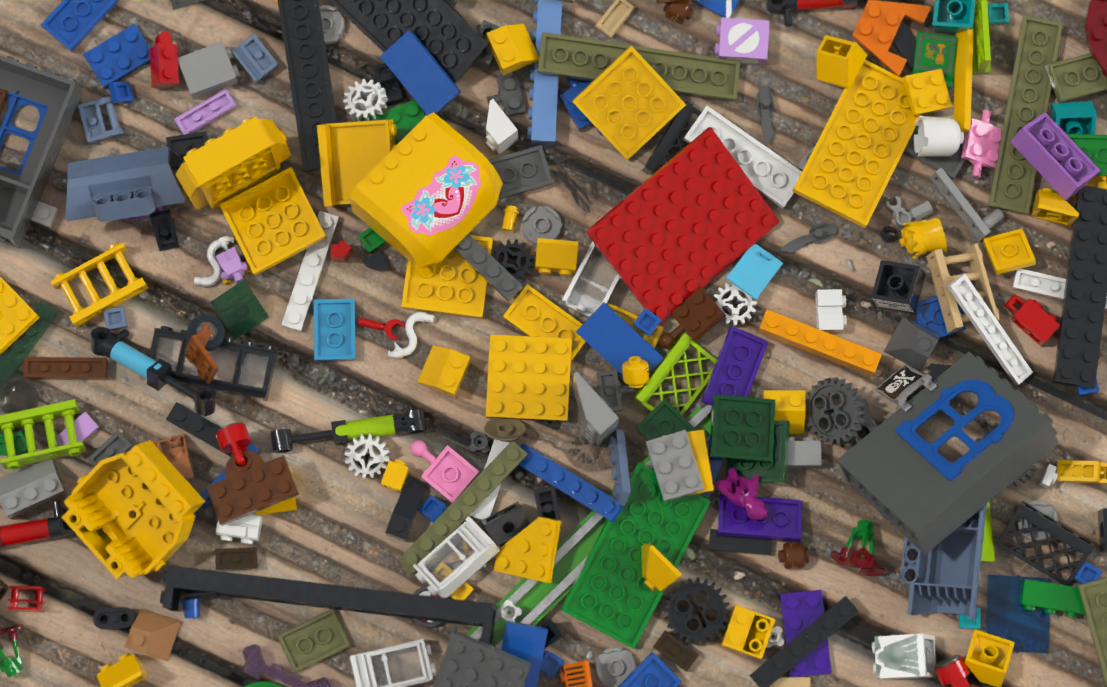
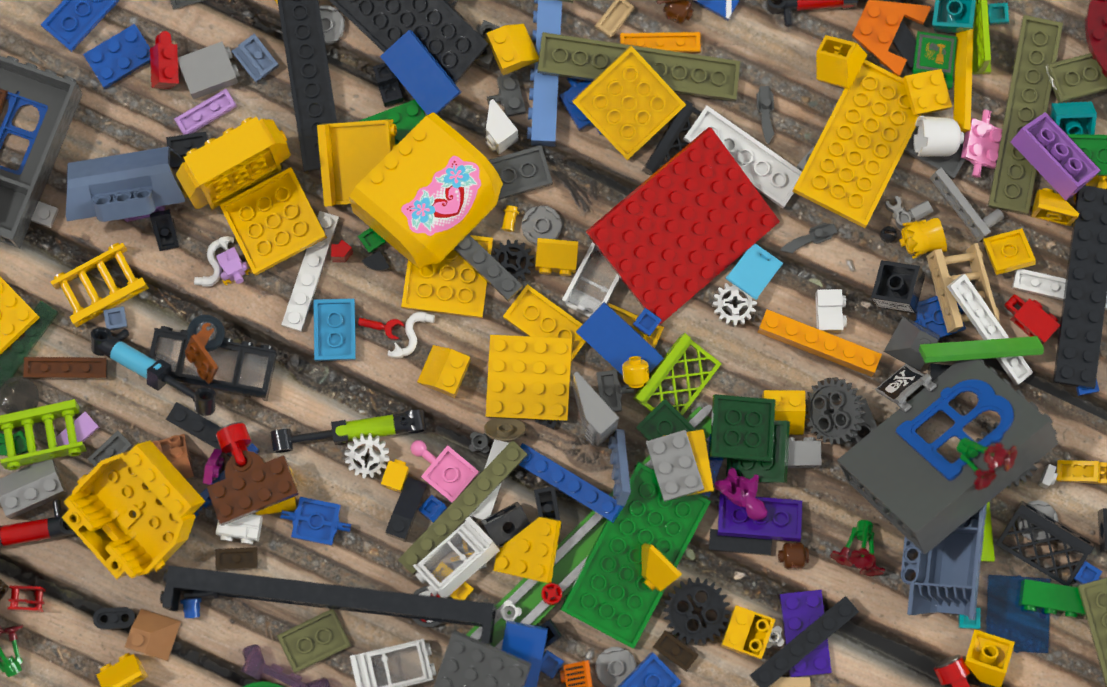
(94, 123): sand blue plate -> none
(121, 92): blue plate -> none
(213, 466): none -> magenta plate
(239, 309): clear green slope -> none
(316, 521): none -> blue plate
(374, 97): white gear -> none
(549, 591): none -> red wheel
(672, 41): none -> light orange tile
(695, 316): reddish brown plate -> none
(735, 365): dark purple plate -> none
(743, 40): lavender brick -> none
(904, 656): slope -> none
(981, 349): none -> bright green tile
(994, 456): none -> dark red plant

